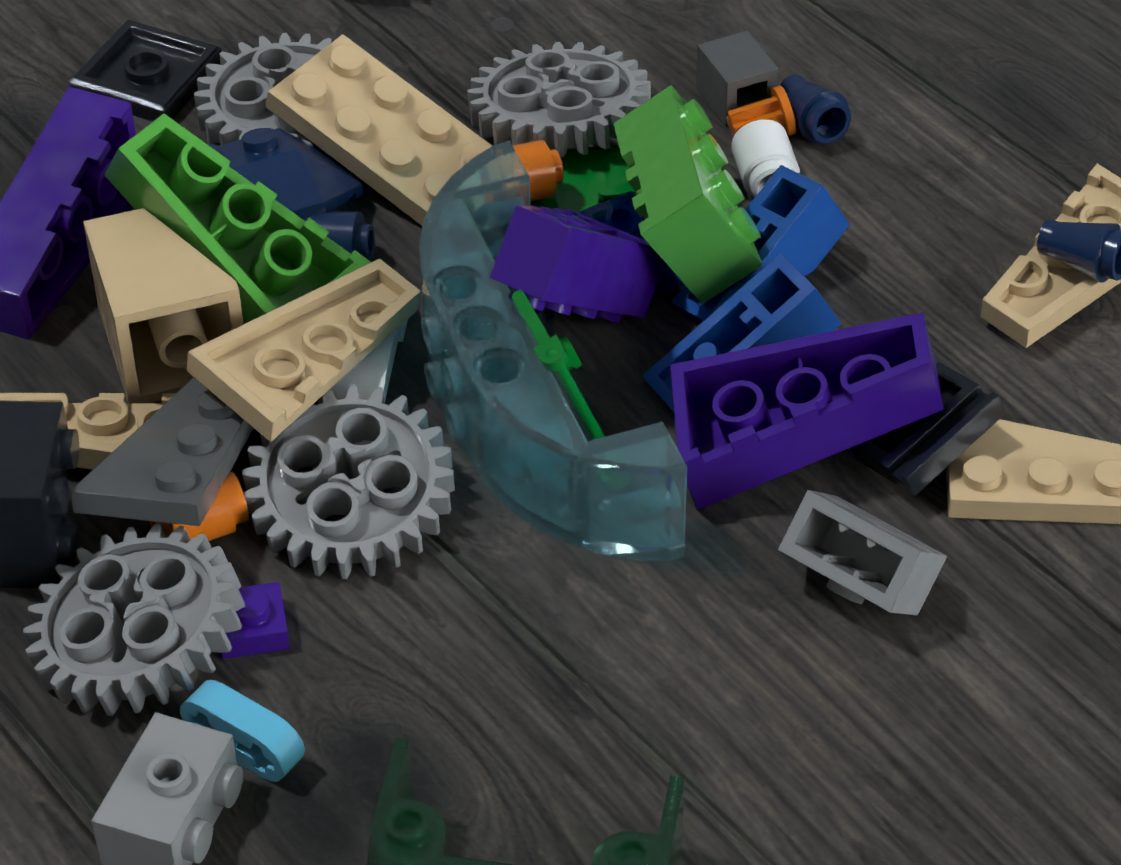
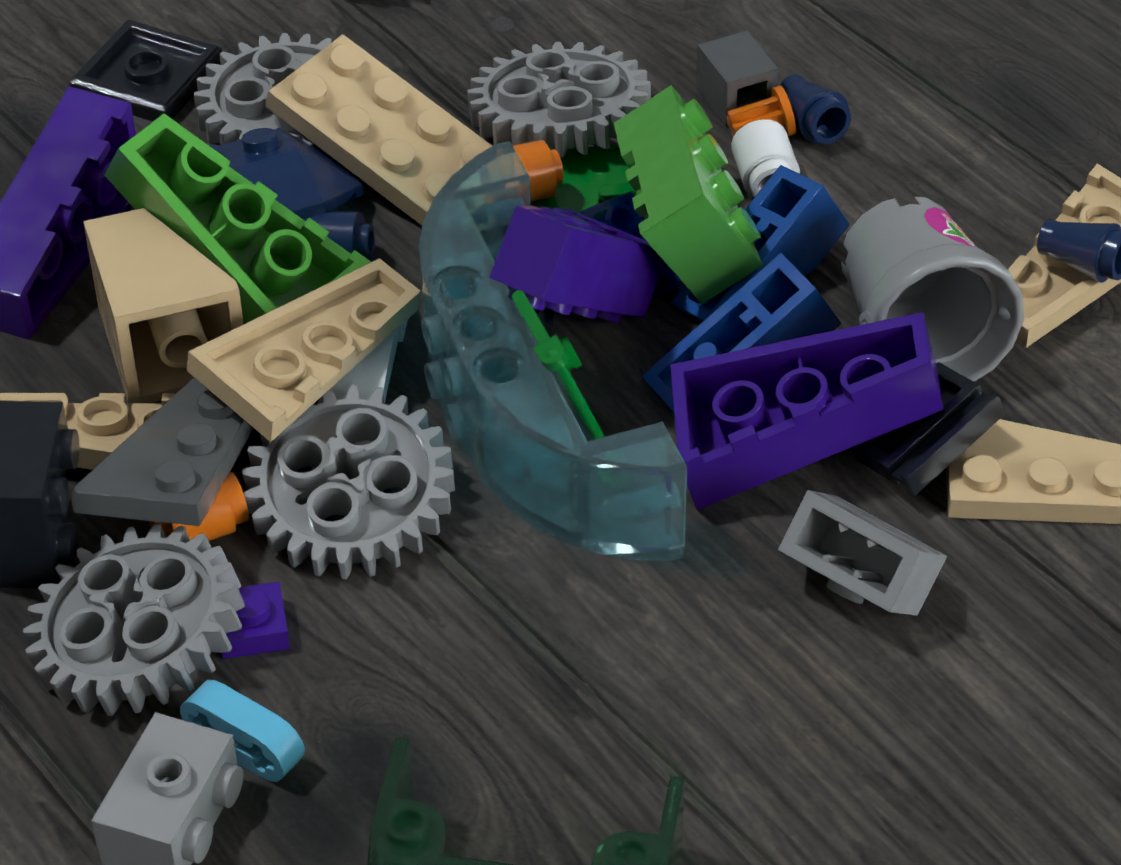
(923, 262): none -> light grey piece

